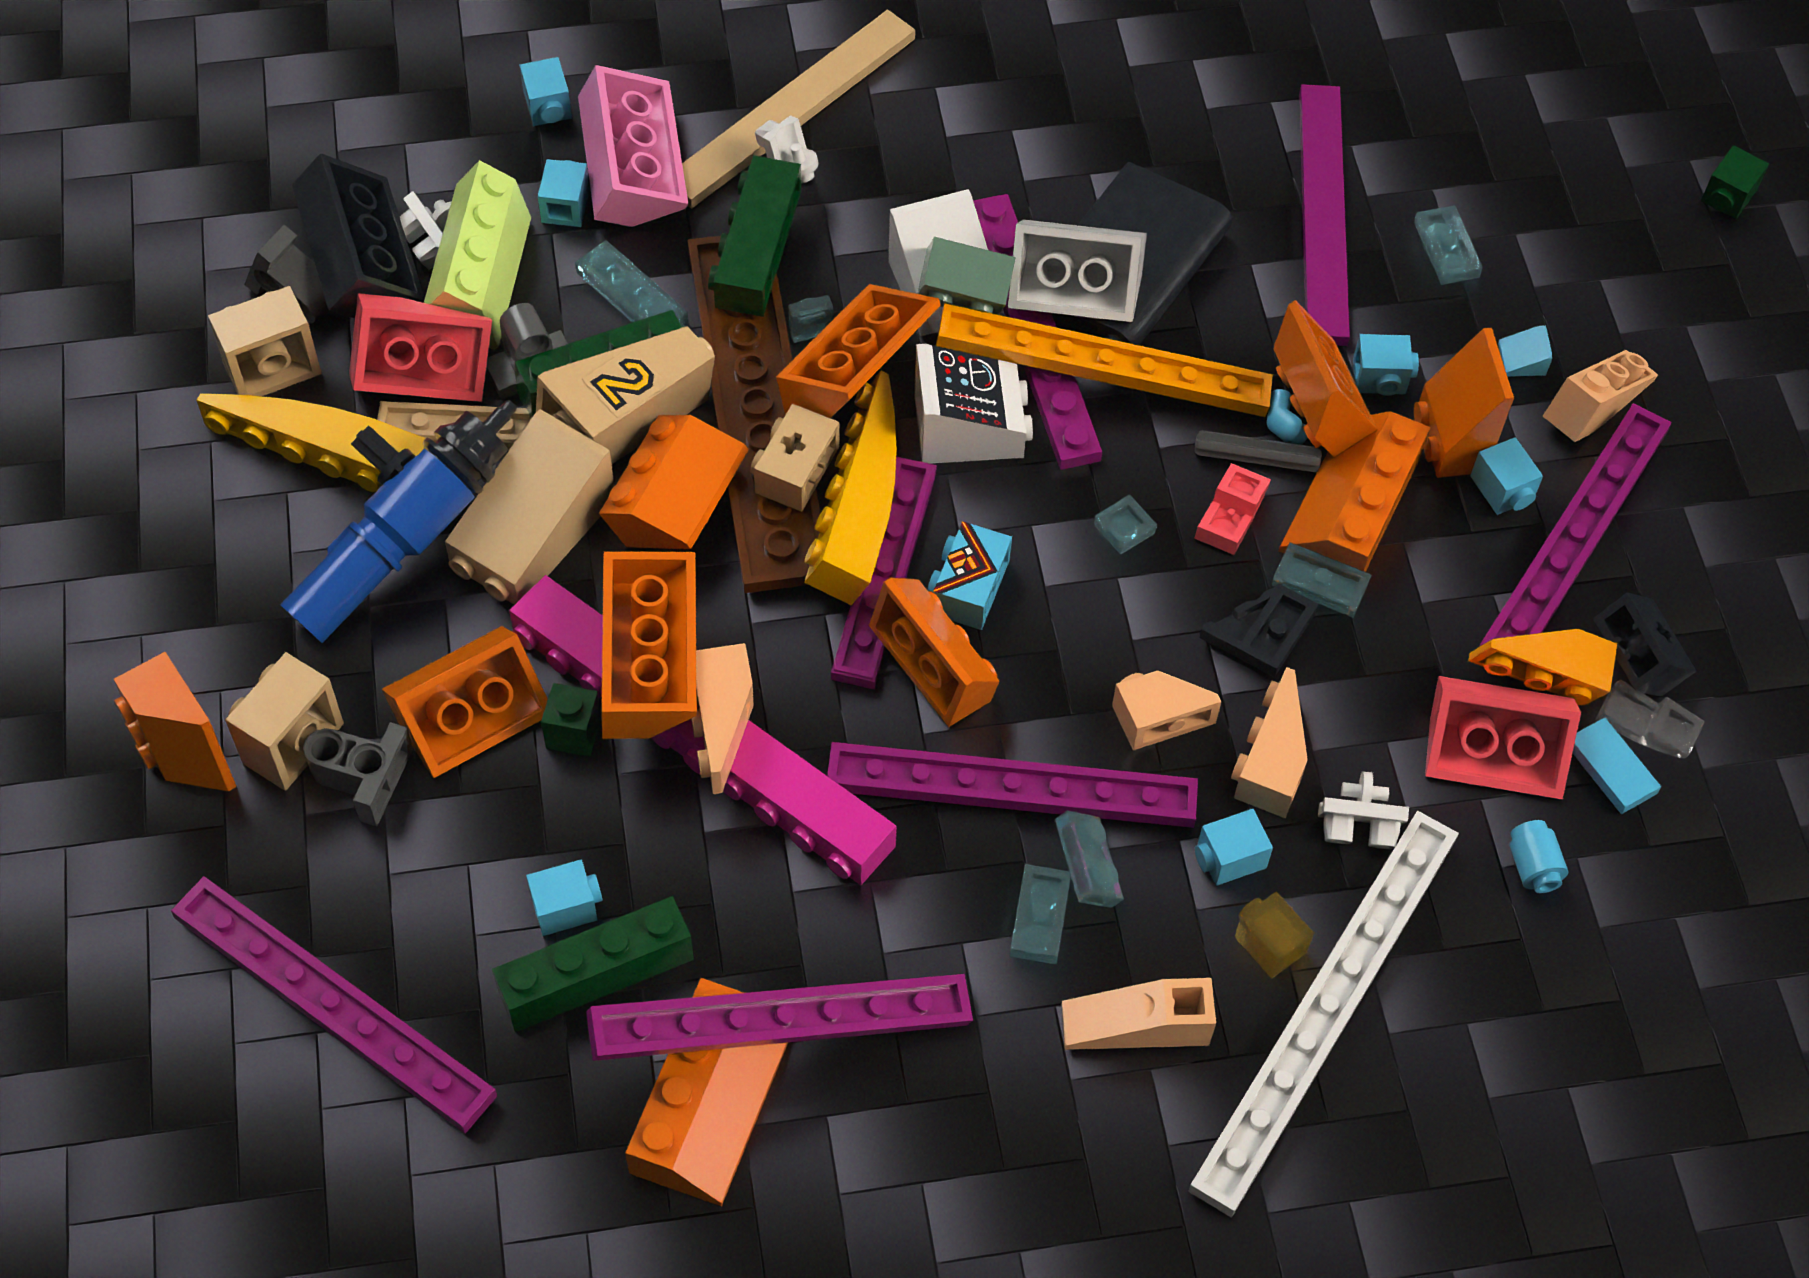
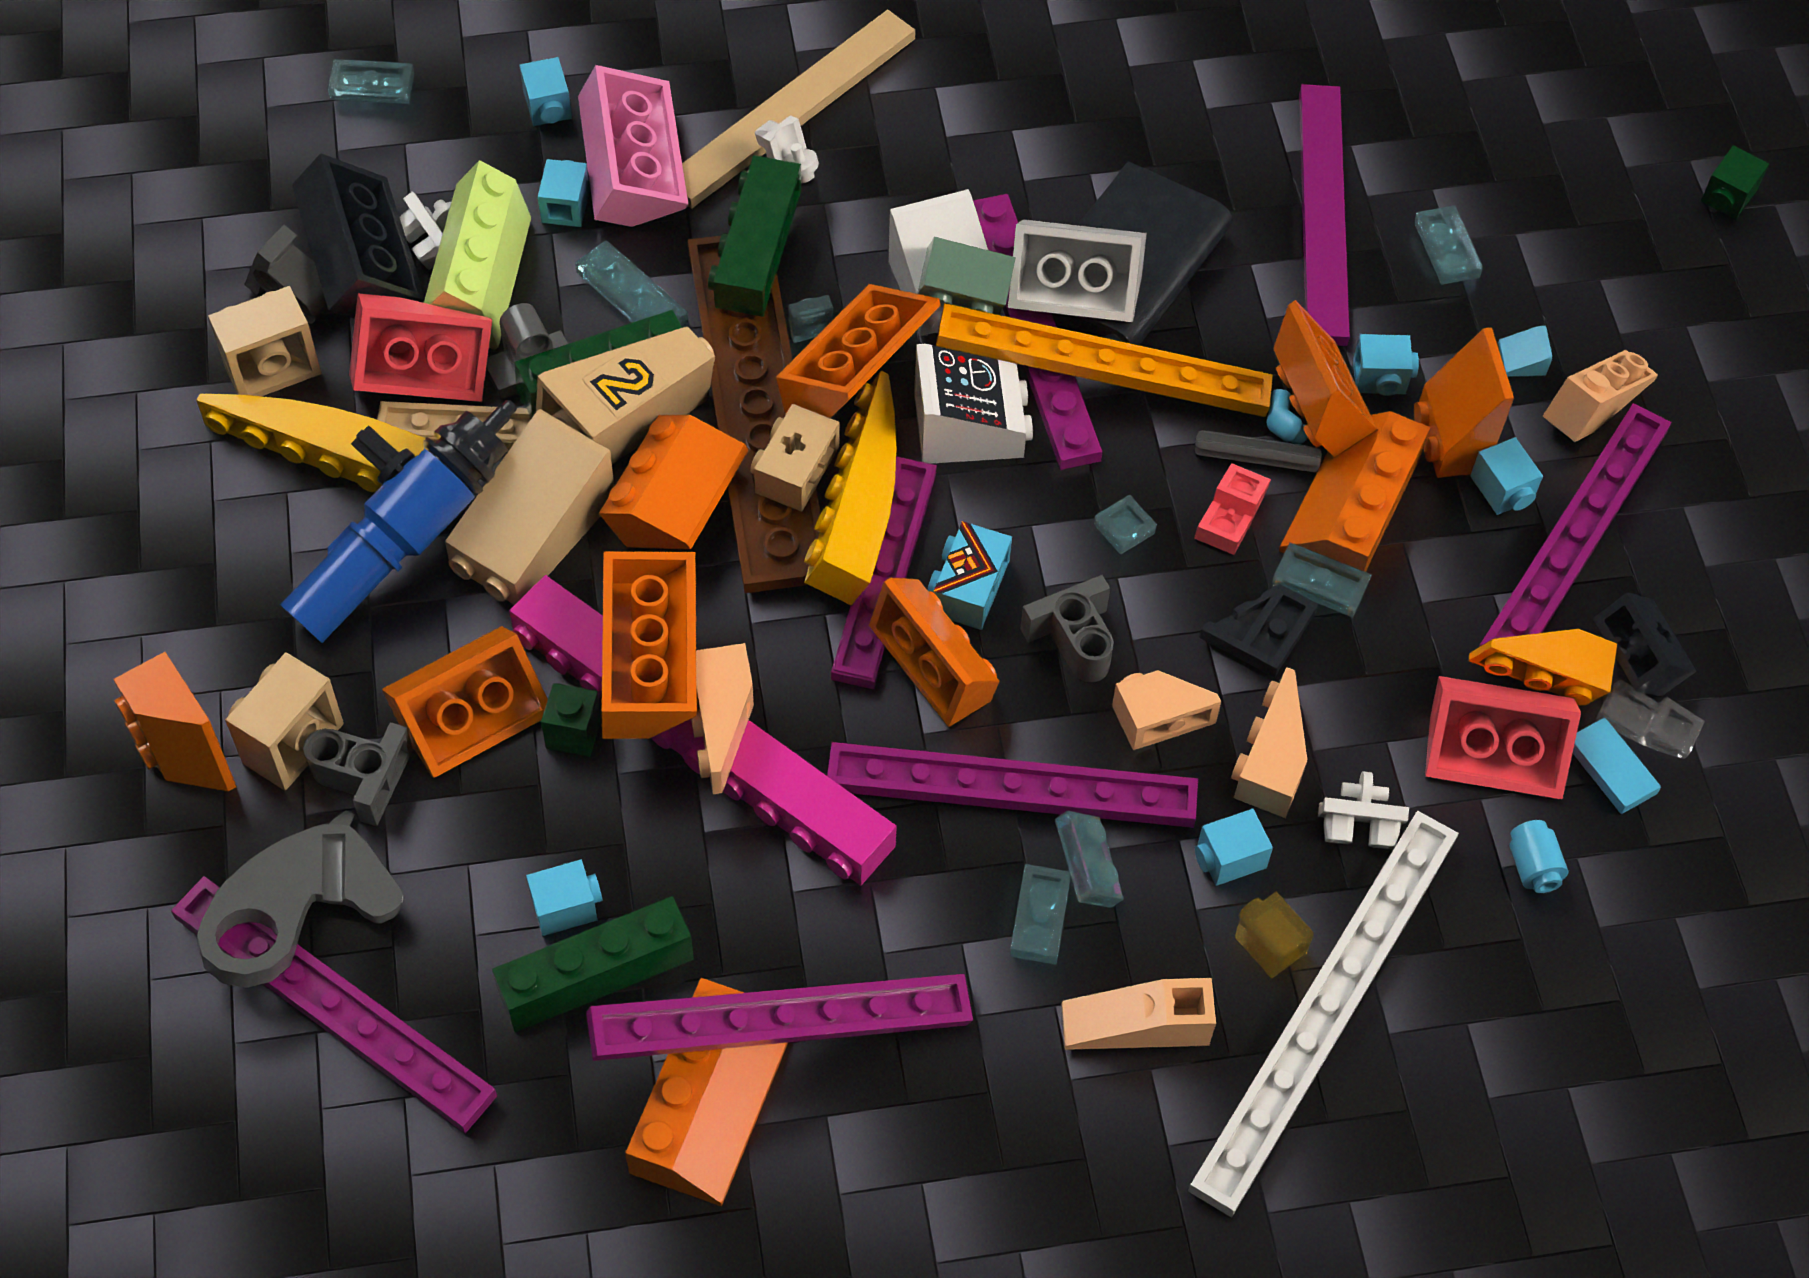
(278, 887): none -> dark grey animal
(371, 81): none -> clear light blue plate
(1074, 638): none -> dark grey tile

